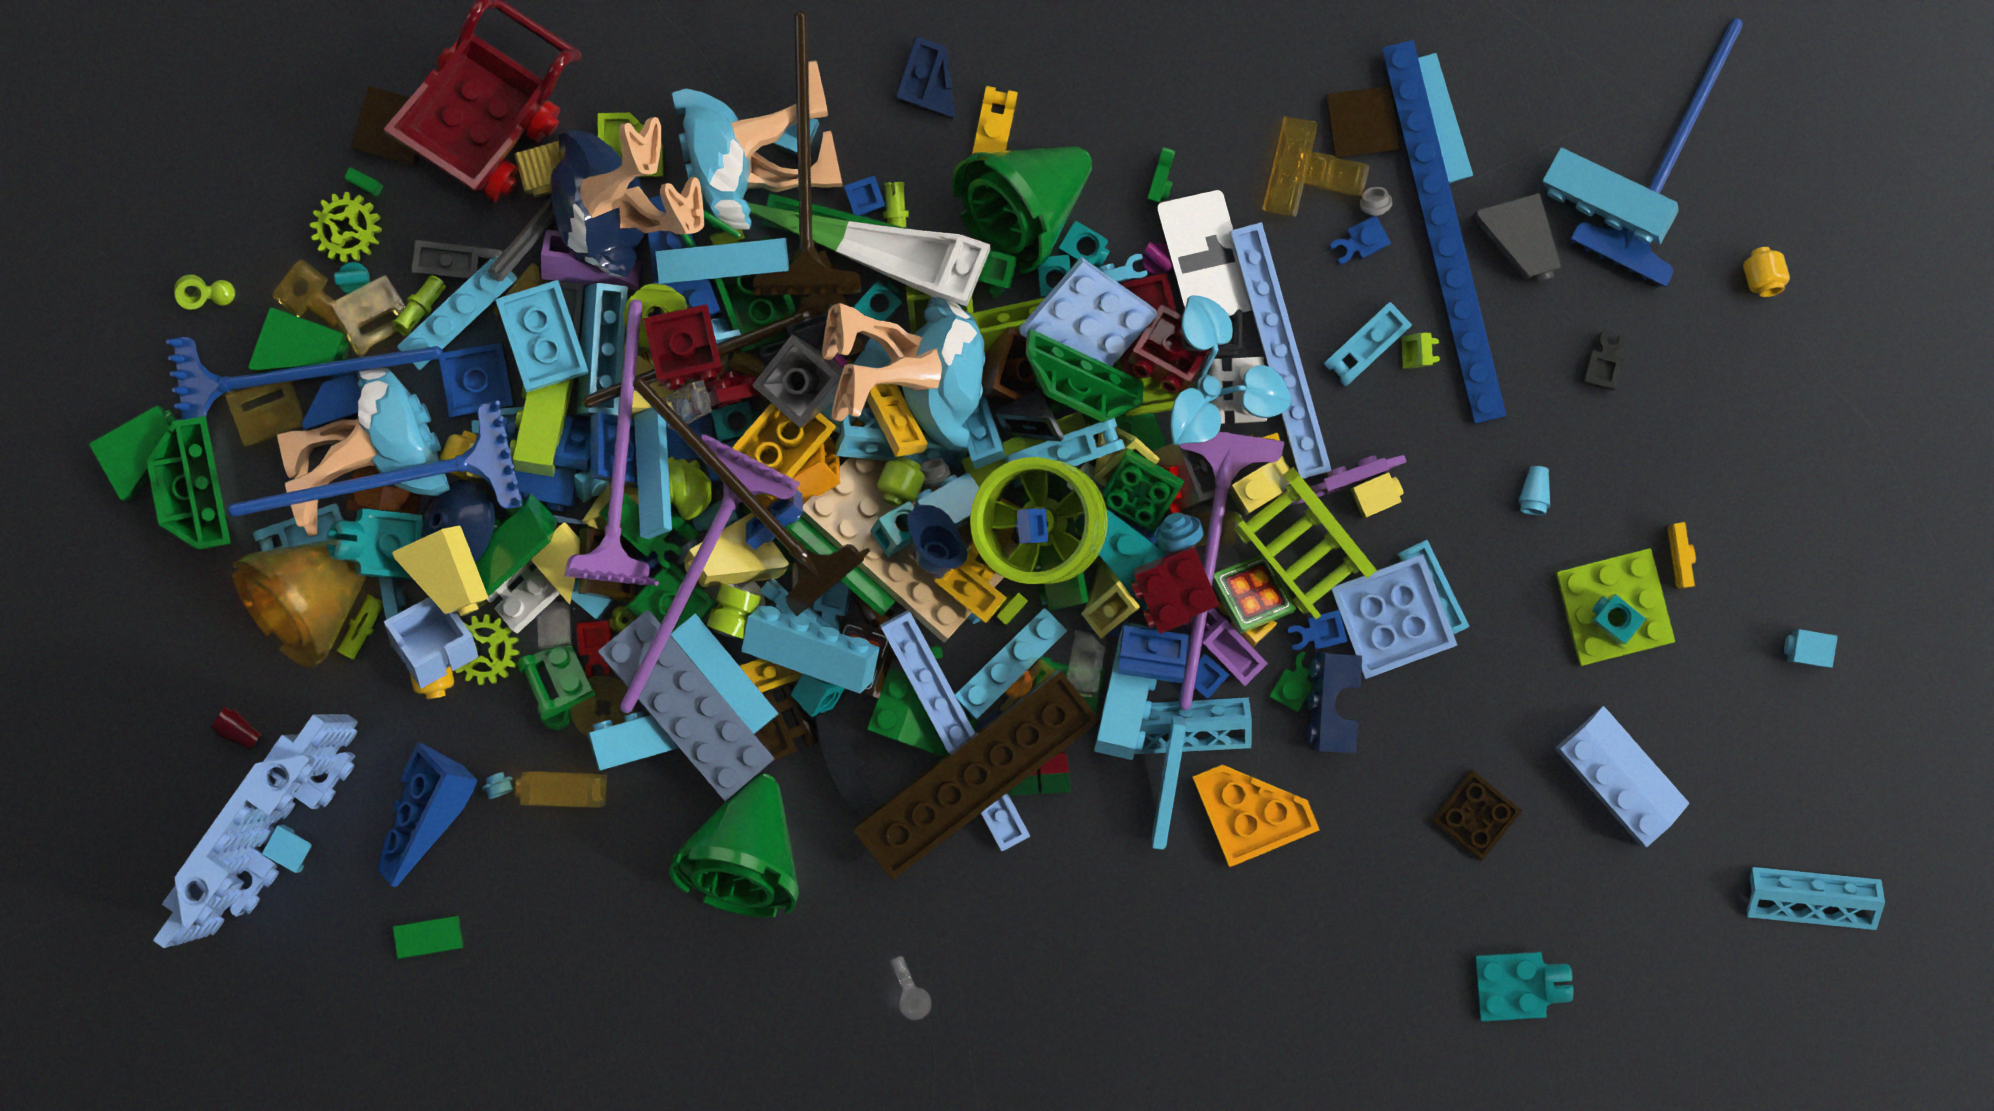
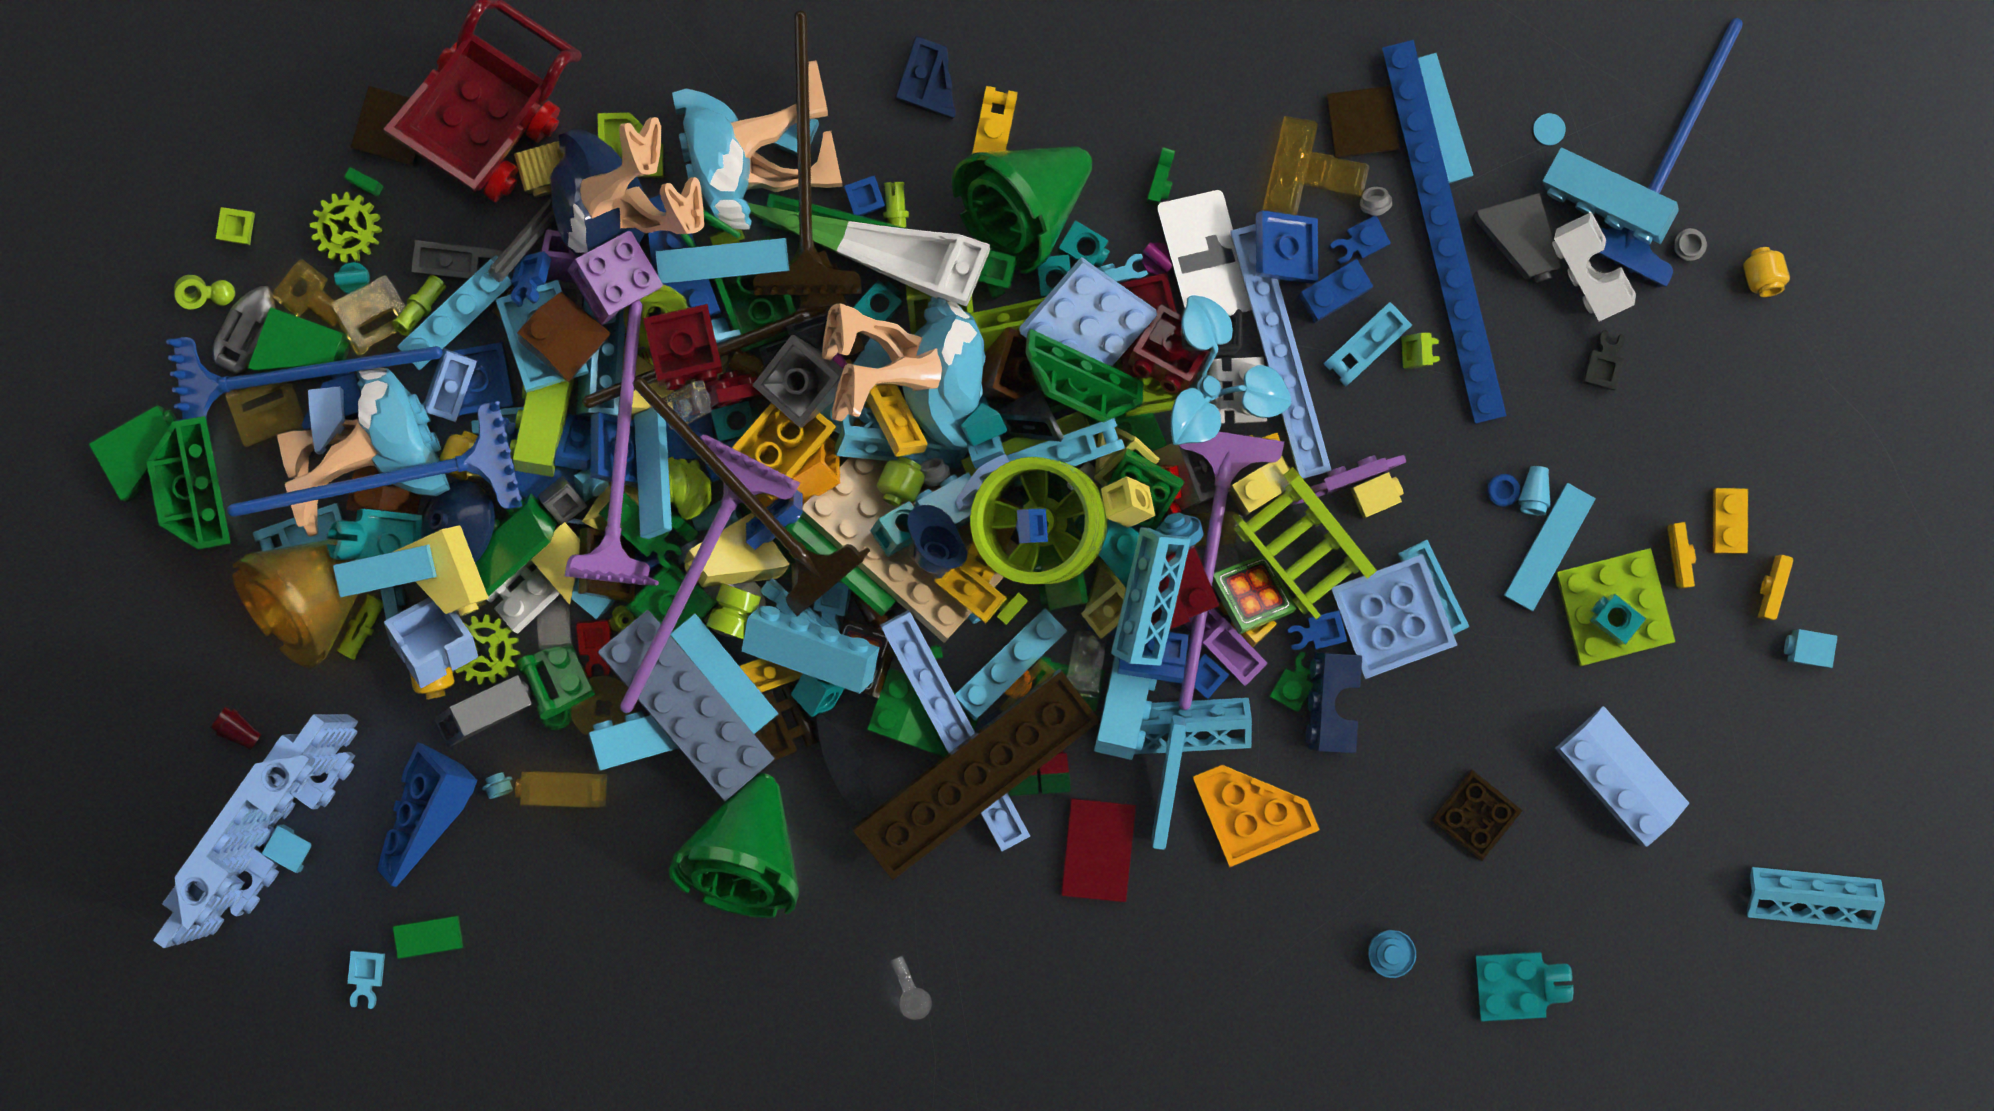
(235, 226): none -> lime plate
(242, 329): none -> flat silver piece
(326, 415): none -> light blue slope
(365, 971): none -> medium azure plate
(384, 570): none -> medium azure tile
(449, 385): none -> light blue slope
(483, 710): none -> slope
(529, 274): none -> blue plate
(562, 336): none -> reddish brown slope
(562, 500): none -> flat silver slope
(614, 276): none -> medium lavender bracket
(969, 492): none -> light blue slope
(983, 425): none -> teal slope
(1098, 850): none -> dark red tile
(1127, 502): none -> light yellow brick
(1144, 598): none -> medium azure fence
(1286, 247): none -> blue plate
(1335, 290): none -> blue brick
(1392, 953): none -> dark azure plate
(1503, 490): none -> blue tile
(1549, 129): none -> medium azure piece
(1549, 547): none -> medium azure tile
(1603, 292): none -> white arch
(1690, 244): none -> light grey plate
(1730, 520): none -> yellow plate
(1774, 587): none -> yellow plate

